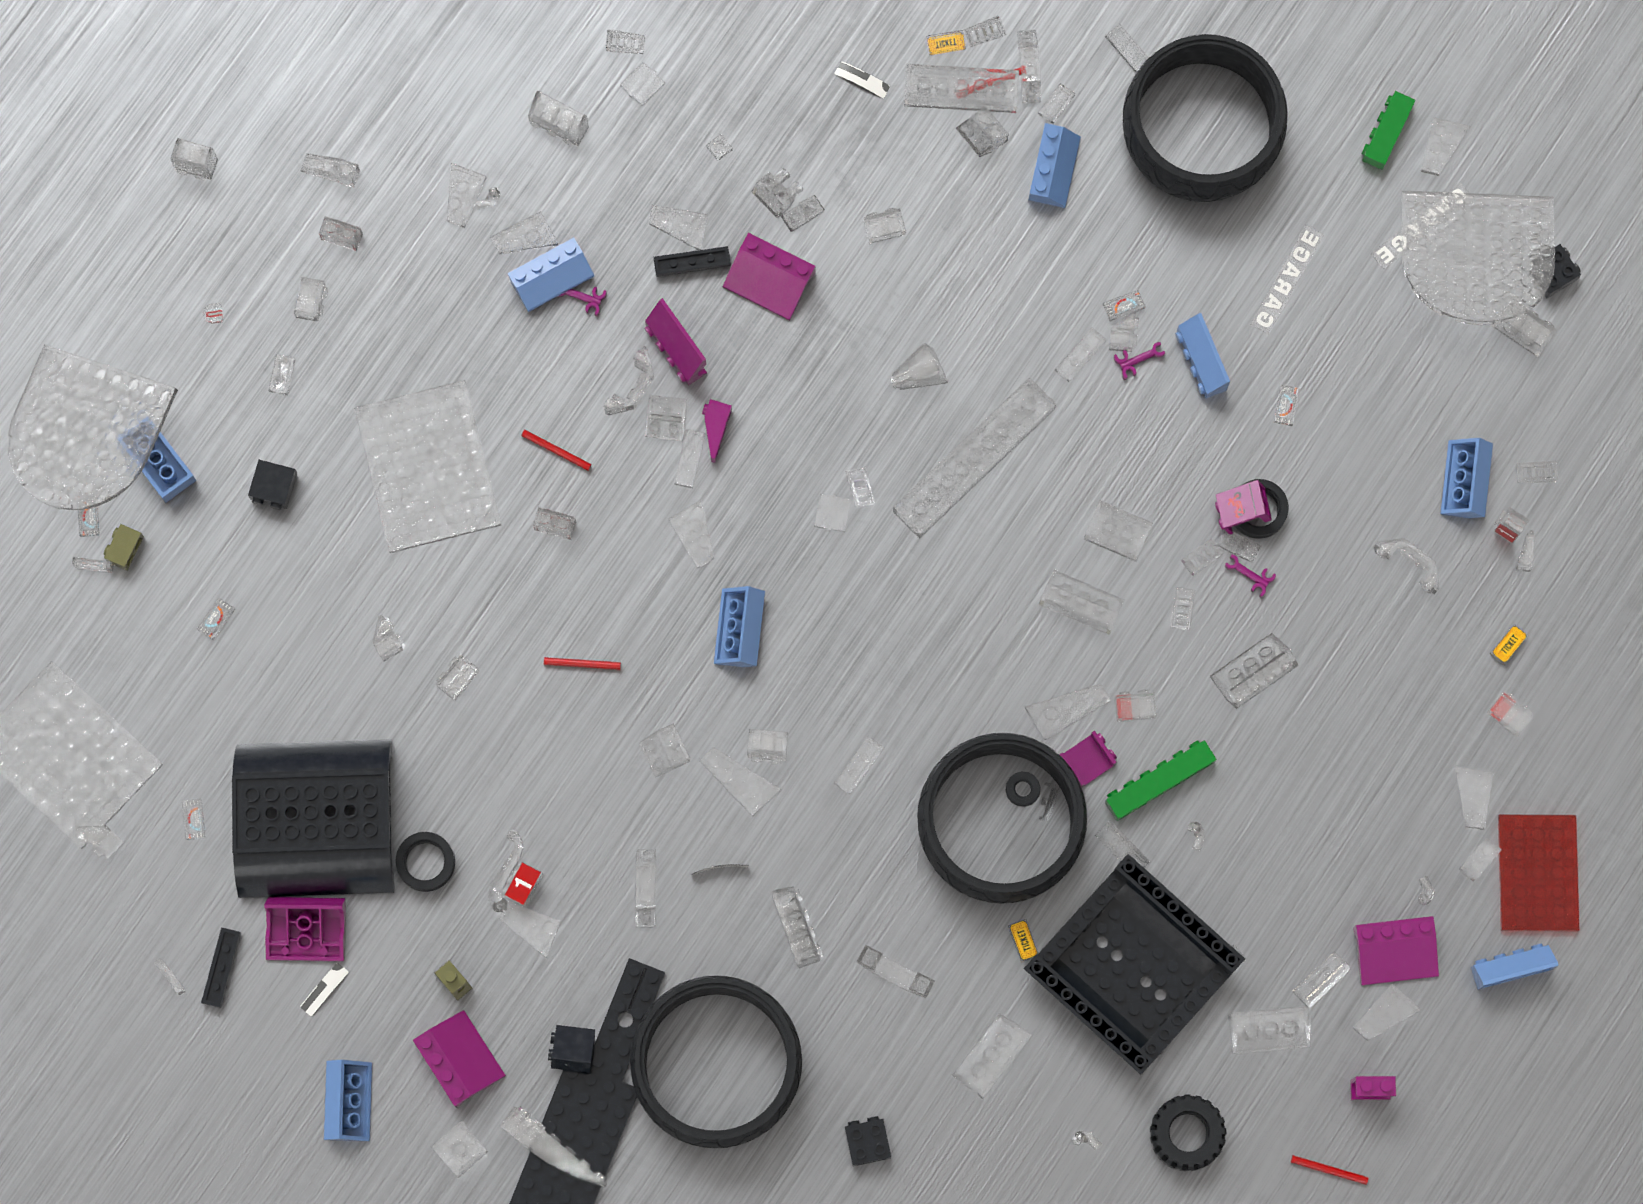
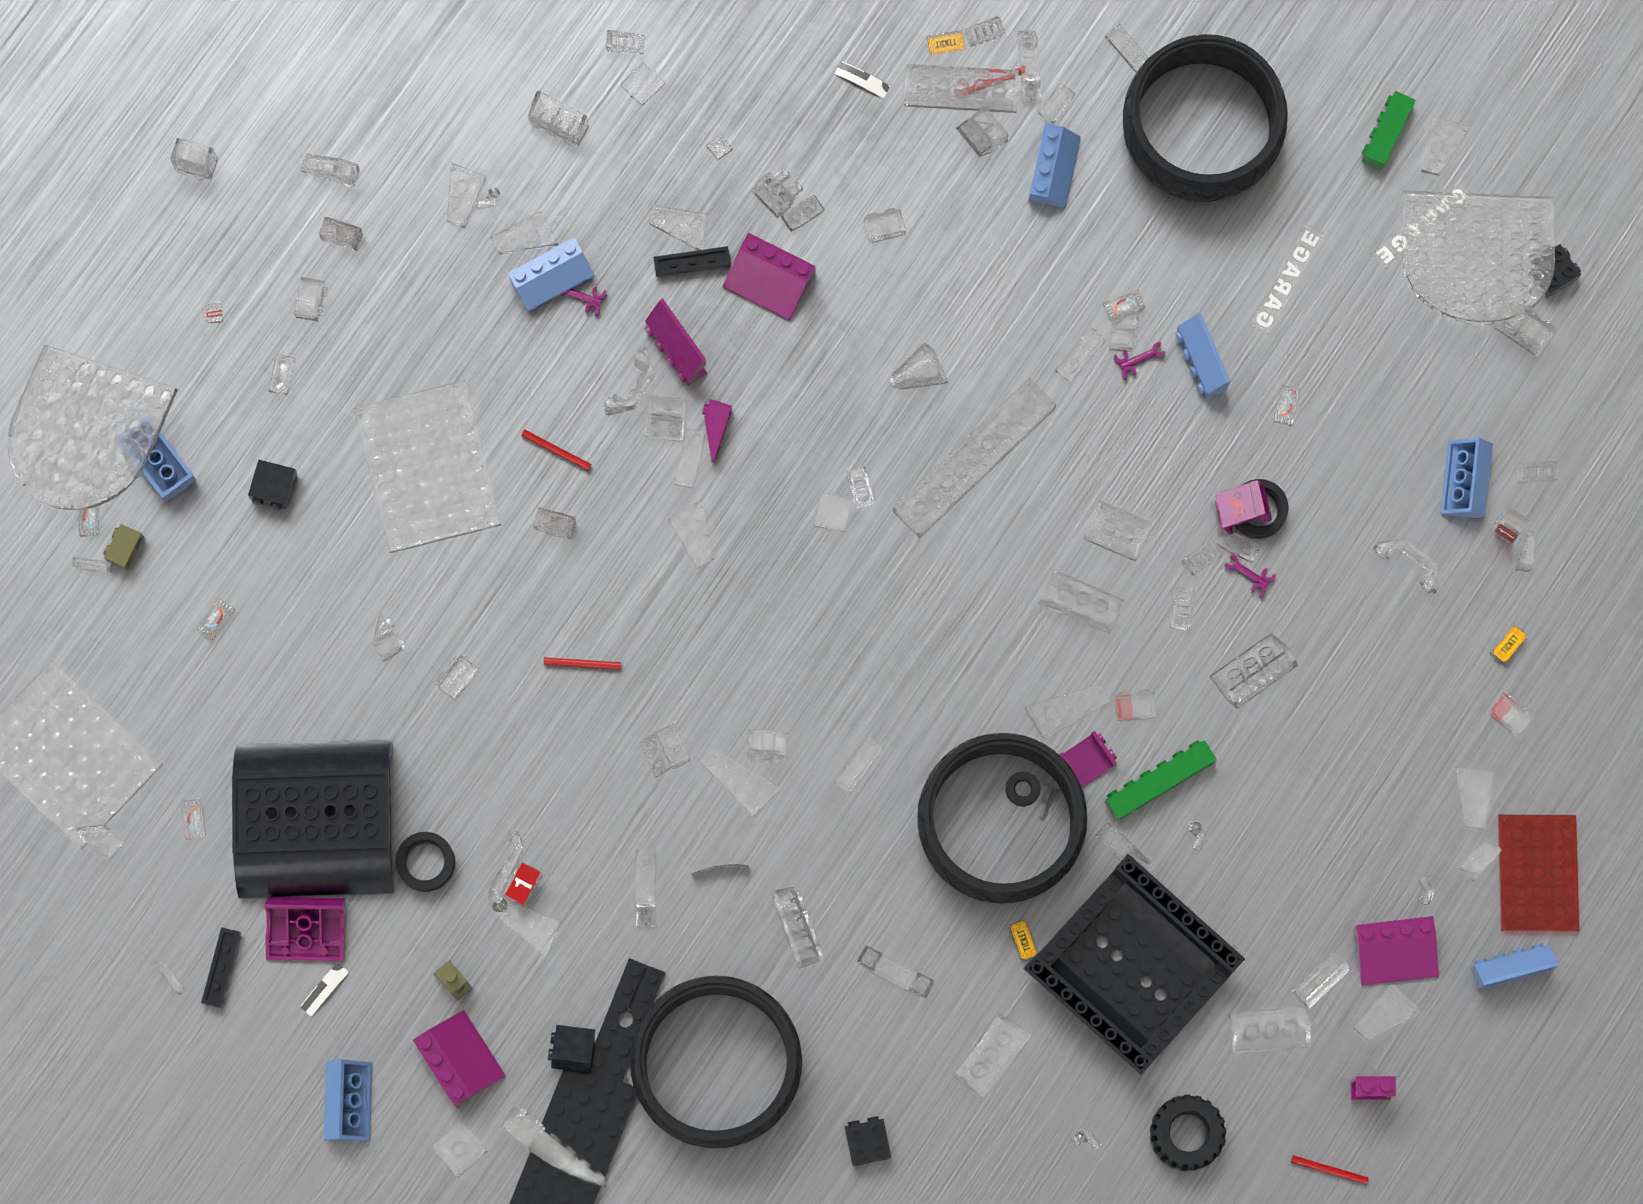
(739, 626): medium blue slope -> none

